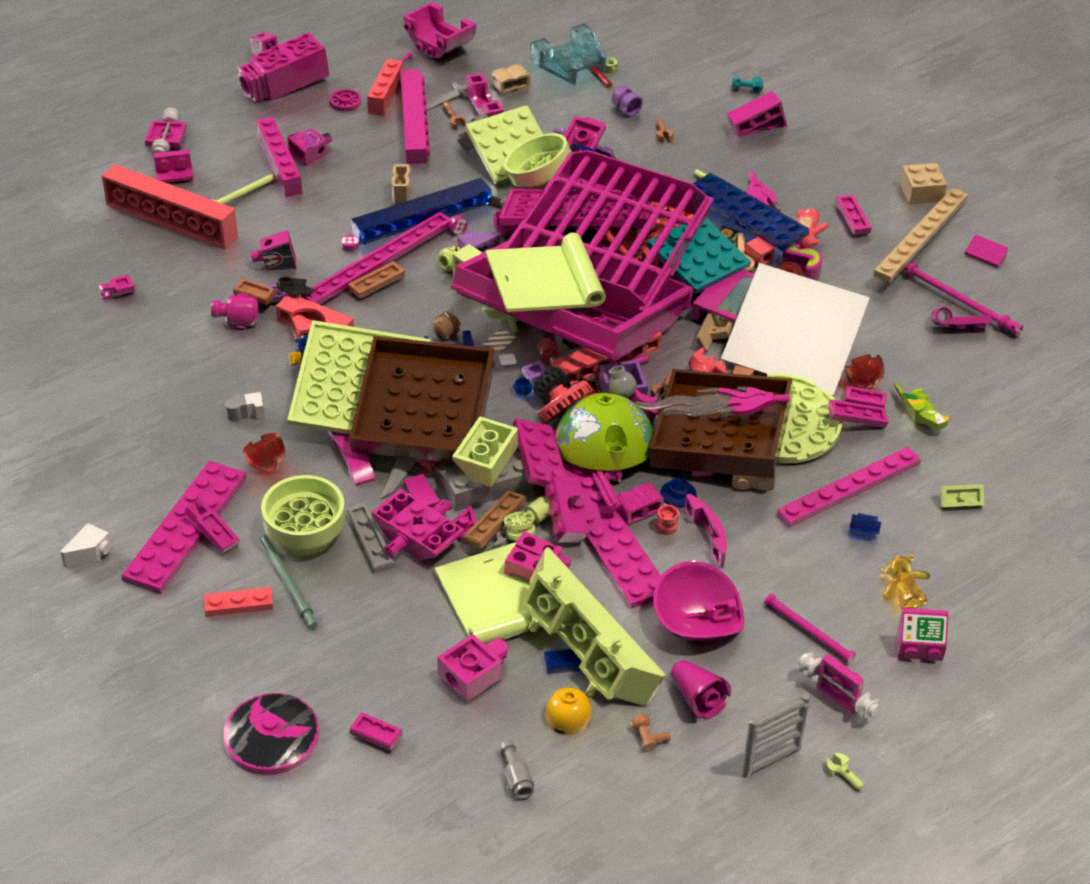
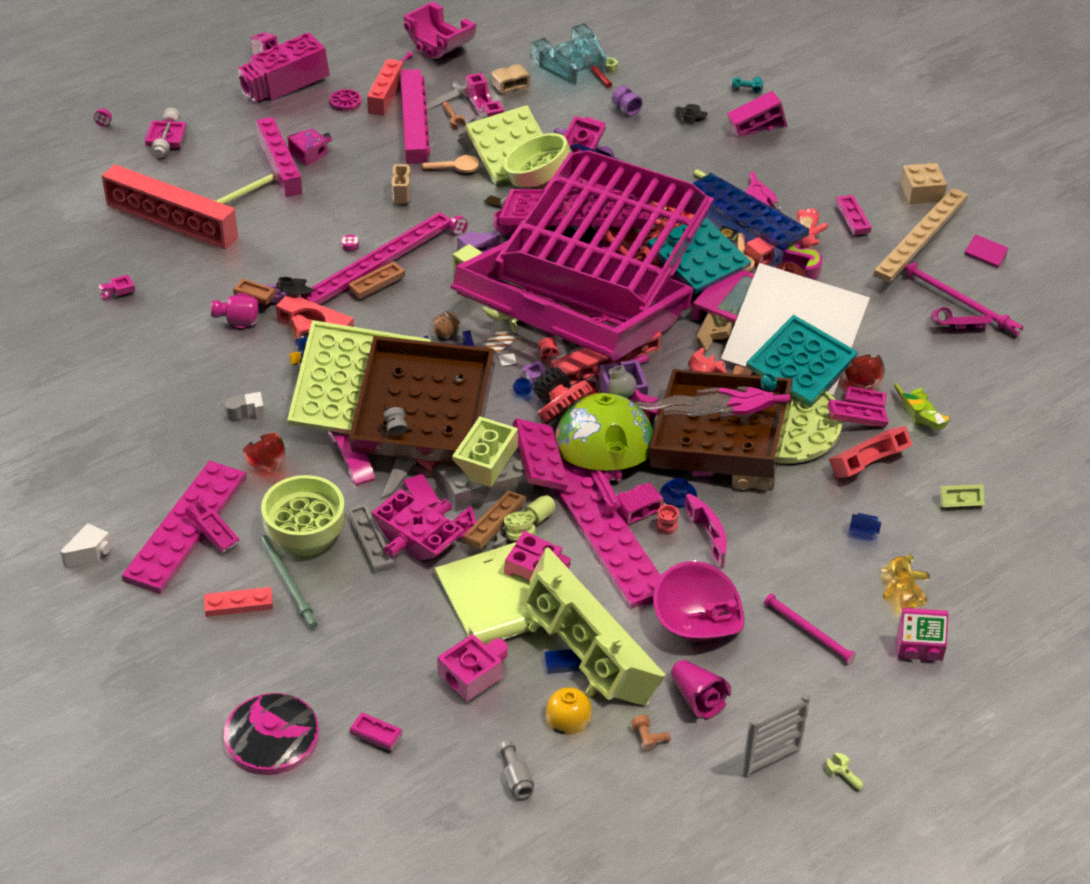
(103, 117): none -> dark pink tile
(173, 166): dark pink bracket -> none
(276, 252): torso -> none
(395, 420): none -> light grey wheel
(413, 212): clear blue brick -> none
(445, 258): yellowish green head -> none
(463, 164): none -> light nougat piece
(546, 276): yellowish green door -> none
(567, 525): dark pink arch -> none
(661, 388): nougat bar -> none
(663, 132): nougat bar -> none
(690, 112): none -> pearl dark grey plate
(768, 382): none -> teal hinge
(805, 356): none -> teal plate
(839, 683): dark pink plate -> none
(848, 486): dark pink plate -> none
(859, 456): none -> coral arch

